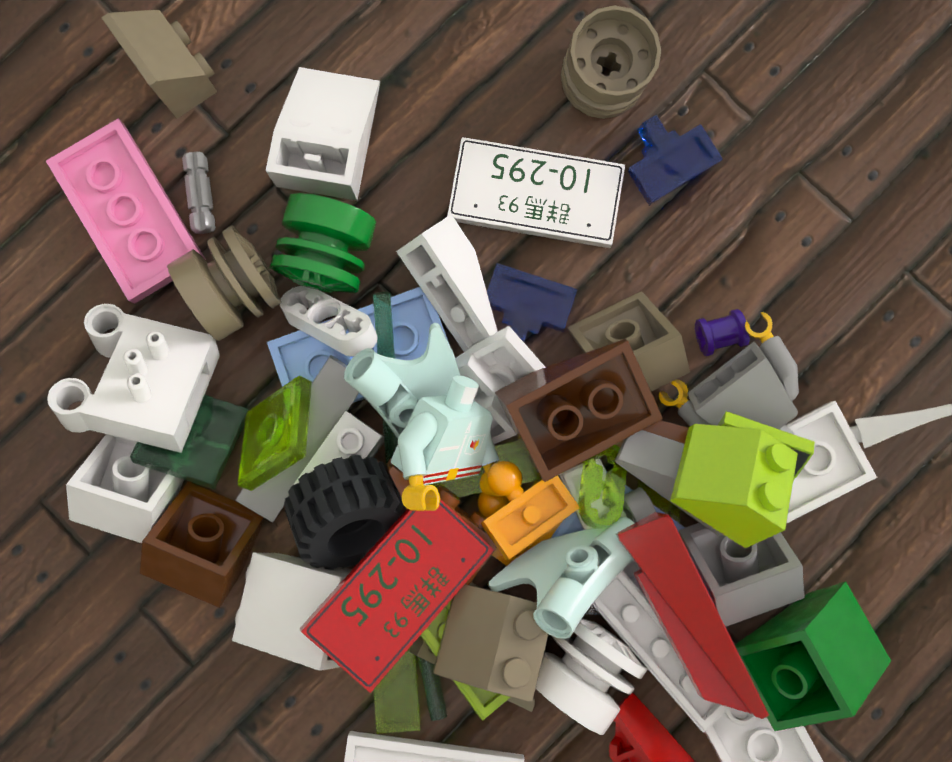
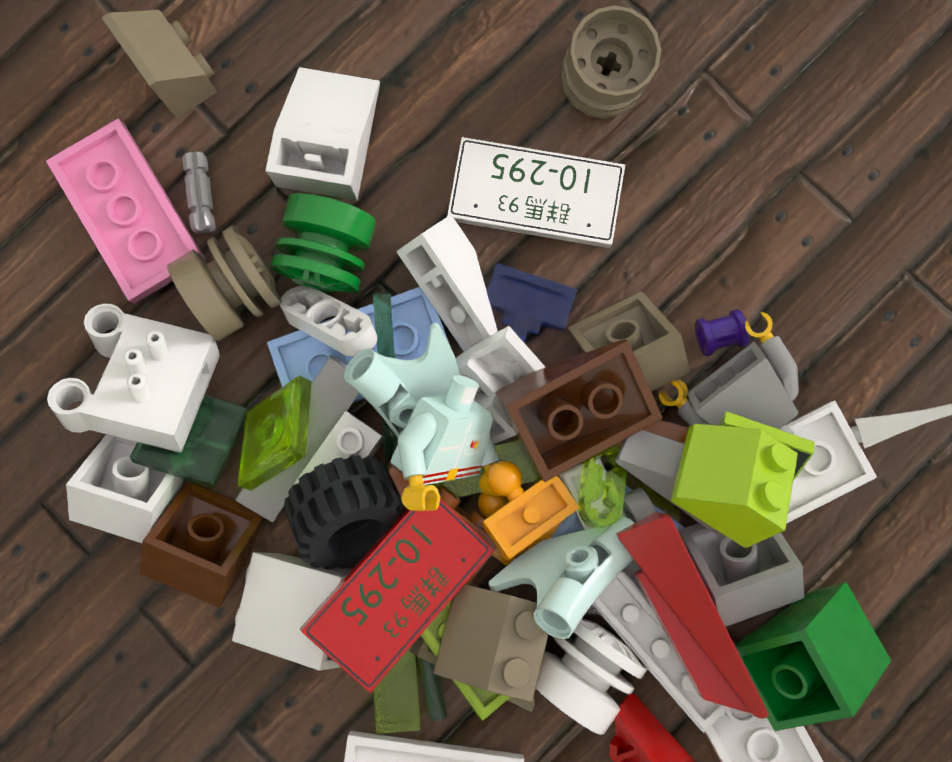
(671, 159): clear blue hinge -> none

